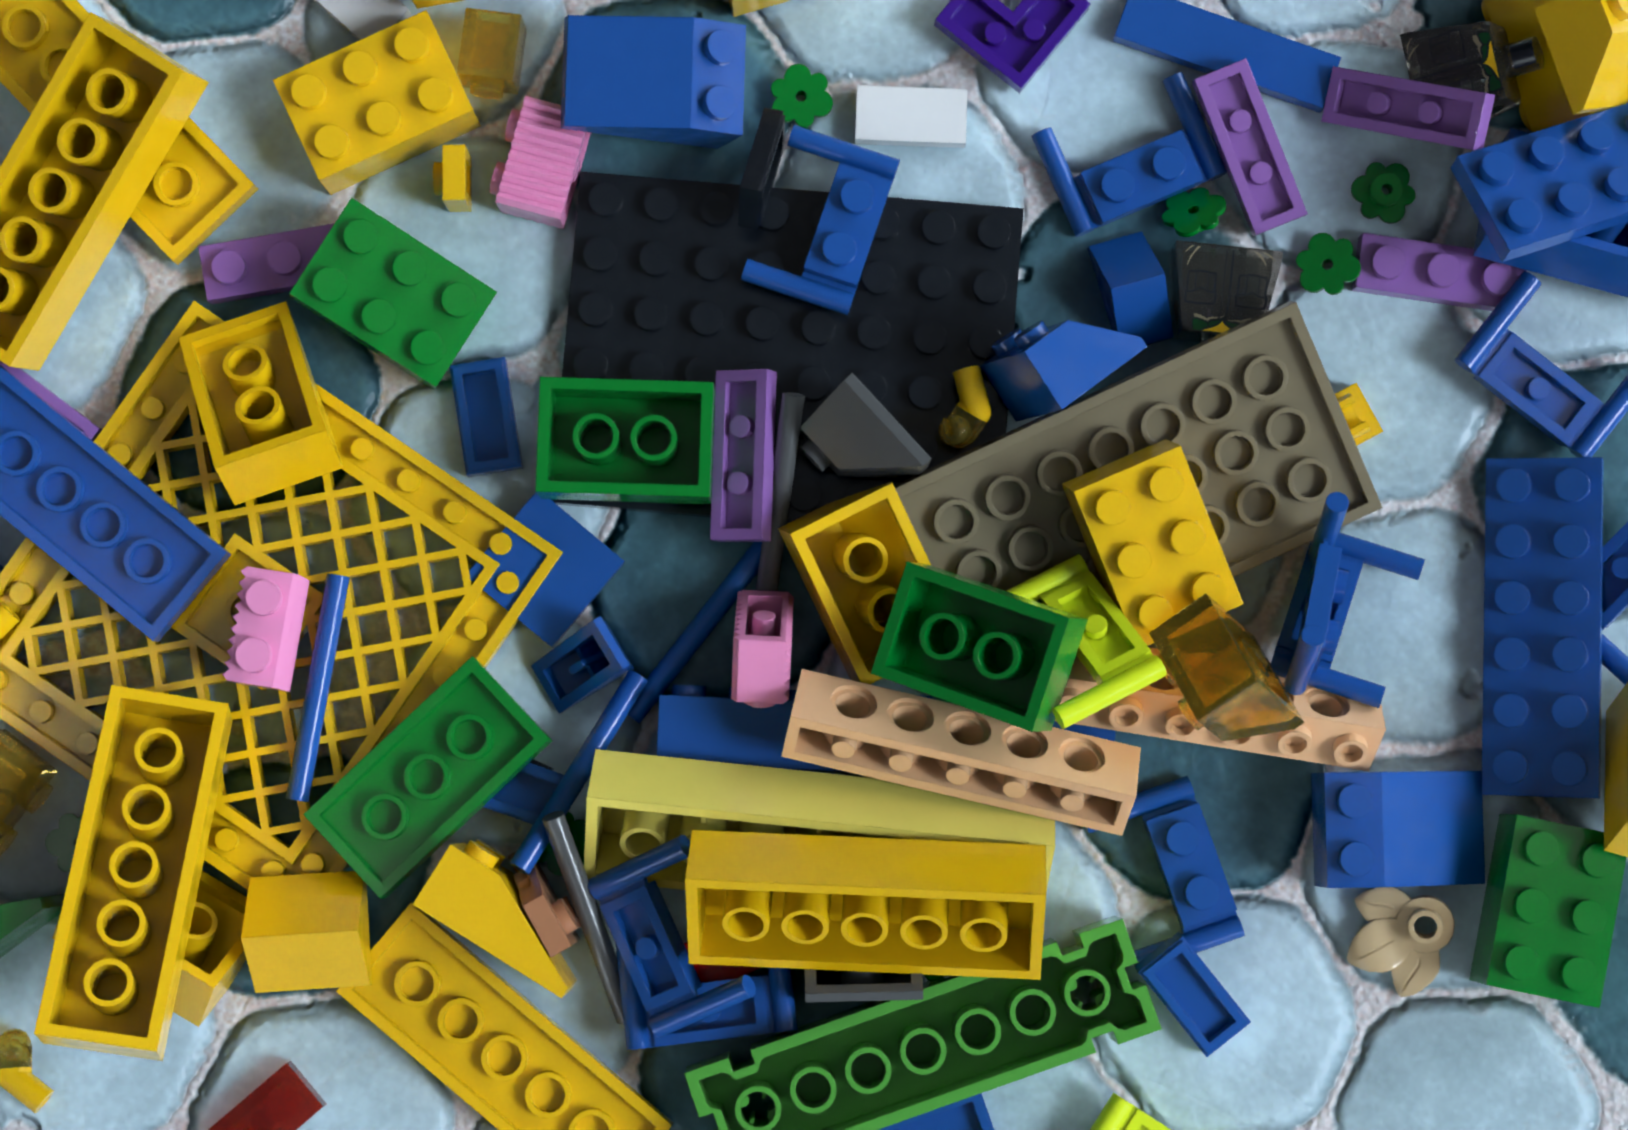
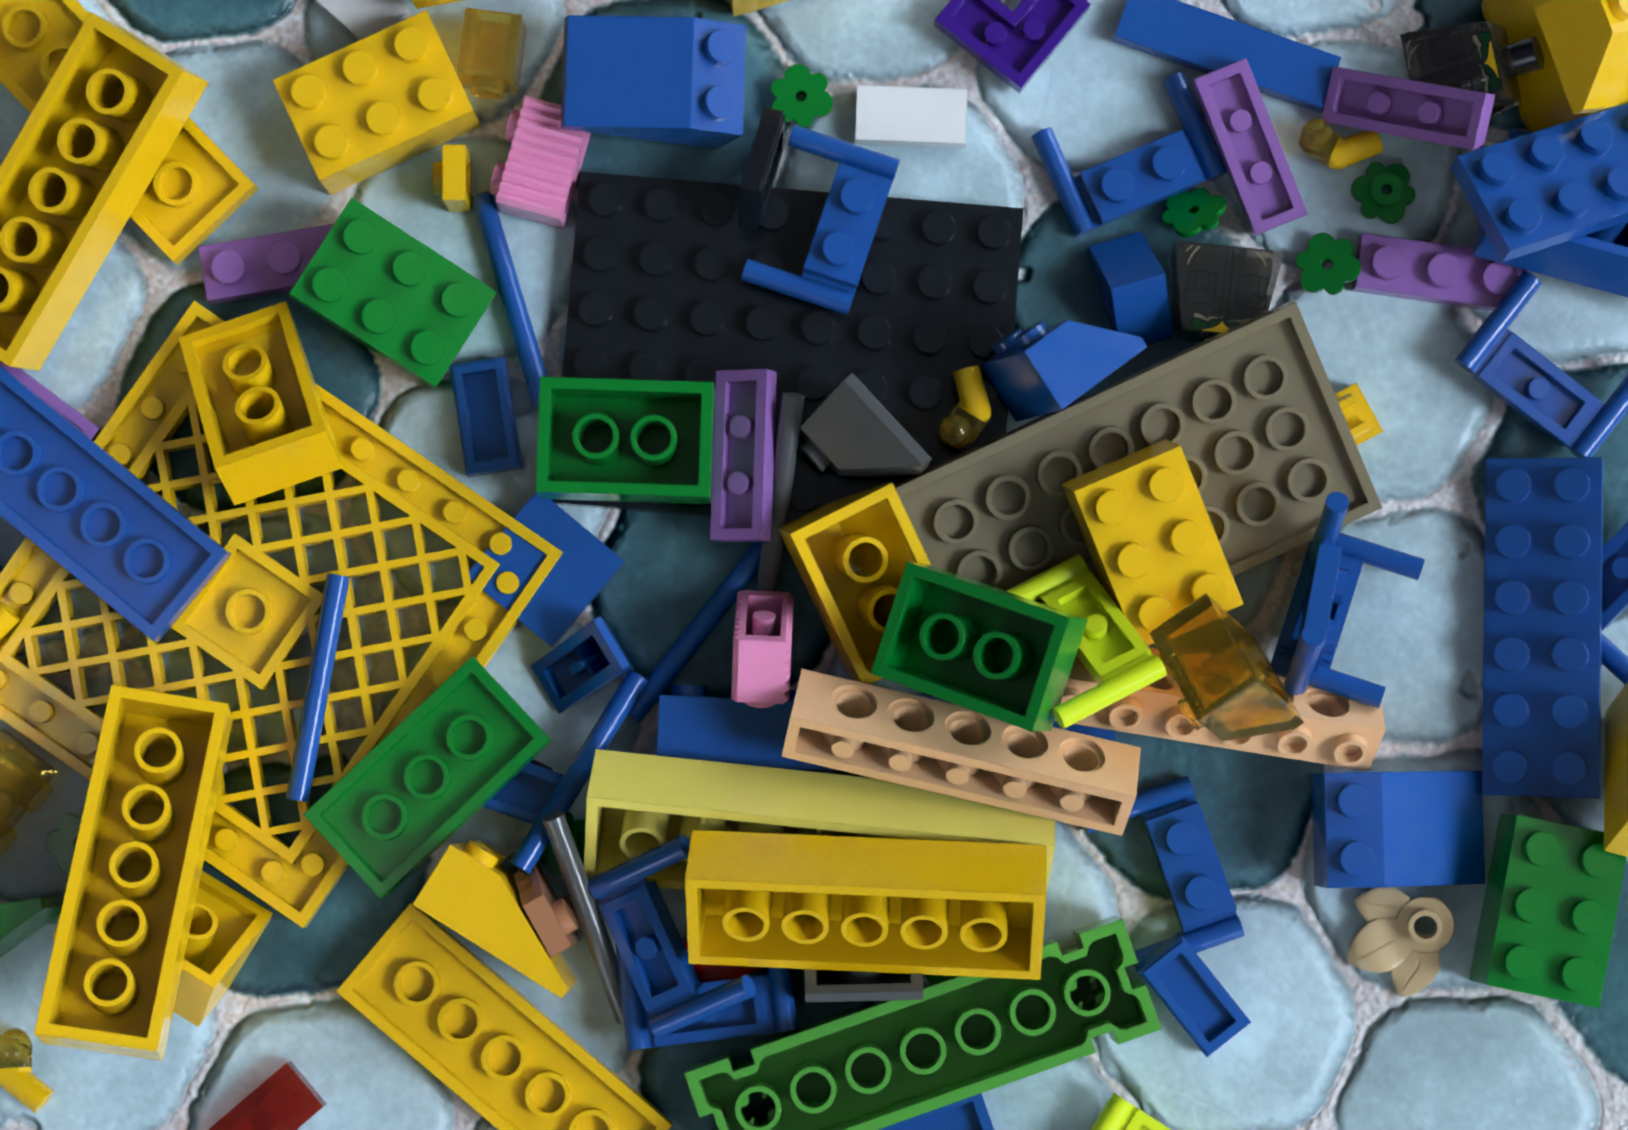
(267, 629): bright pink brick -> none
(307, 932): yellow slope -> none
(510, 292): none -> blue bar
(1335, 151): none -> arm

